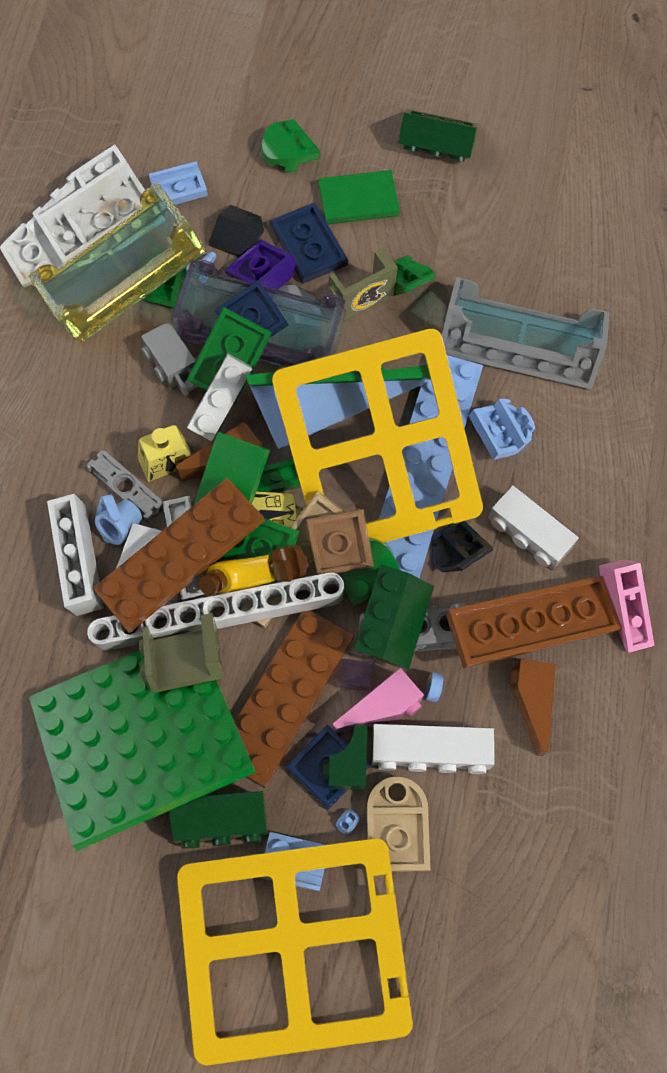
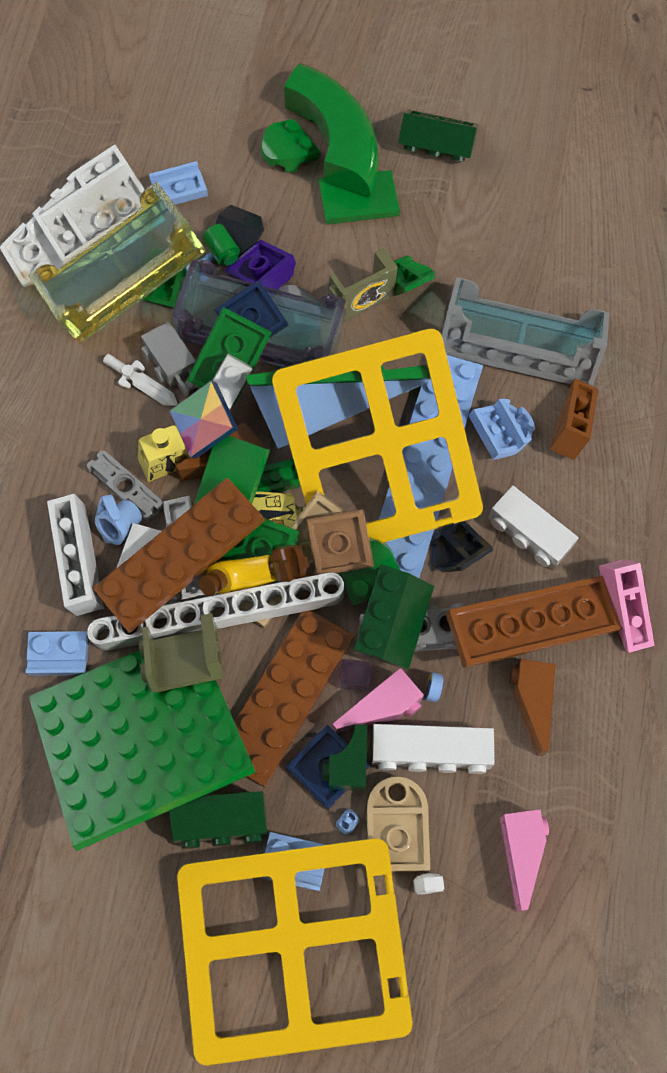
(57, 653): none -> light blue plate
(140, 381): none -> white sword
(203, 419): none -> tile
(221, 244): none -> green brick
(310, 241): dark blue tile -> none
(343, 124): none -> green brick
(428, 883): none -> white tile
(524, 845): none -> bright pink slope
(575, 420): none -> dark orange slope

